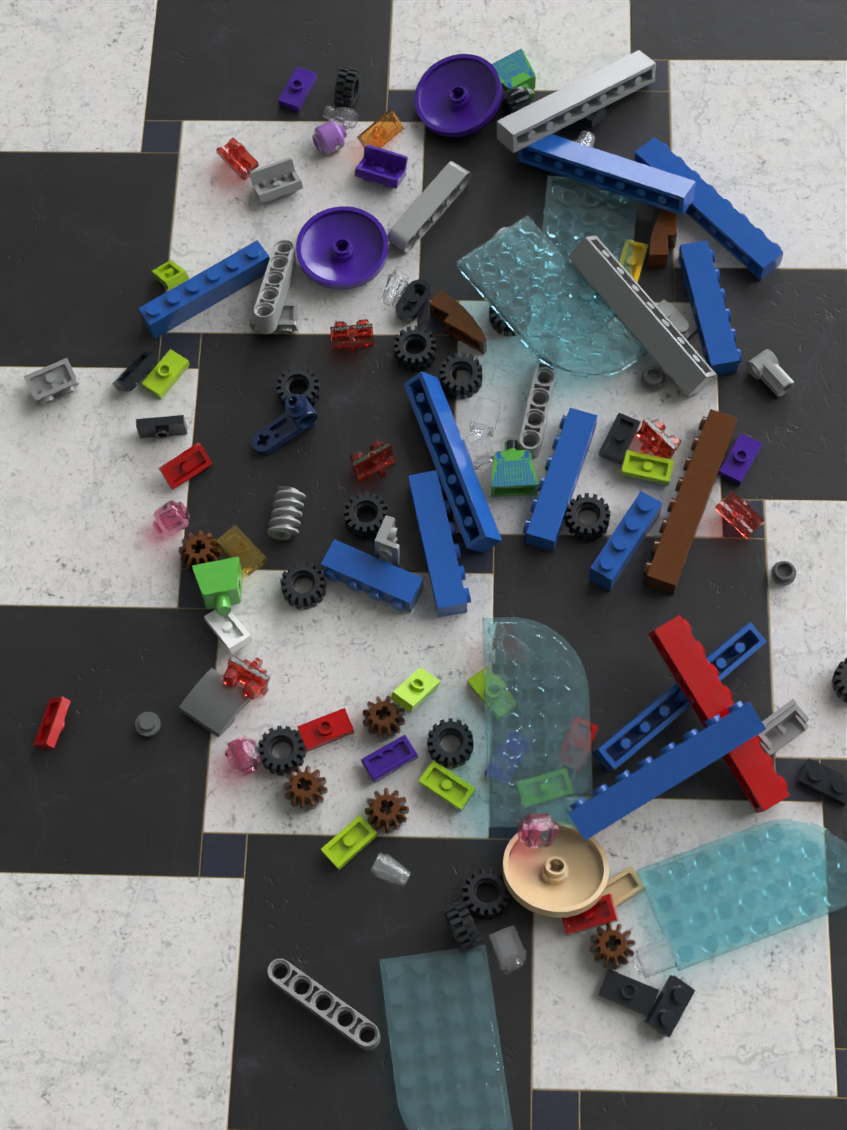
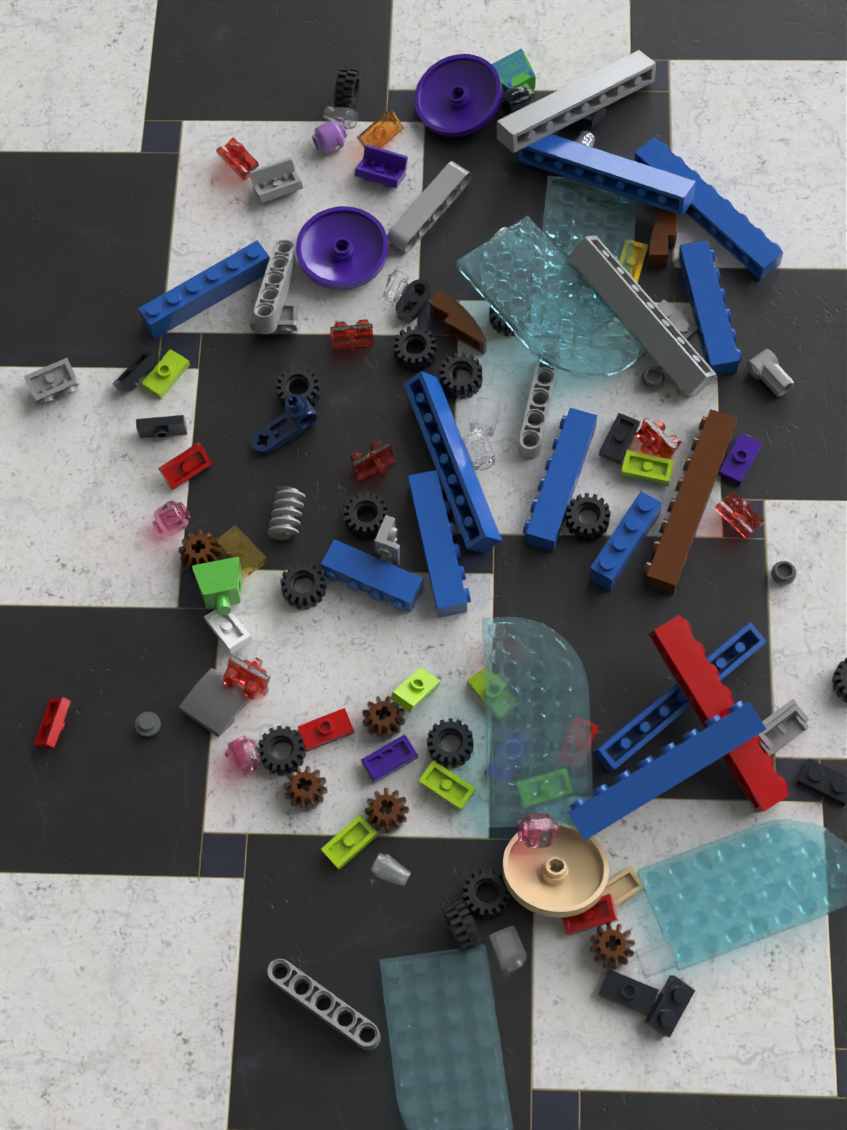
(170, 274): lime plate -> none
(297, 89): dark purple plate -> none
(513, 472): bright green torso -> none

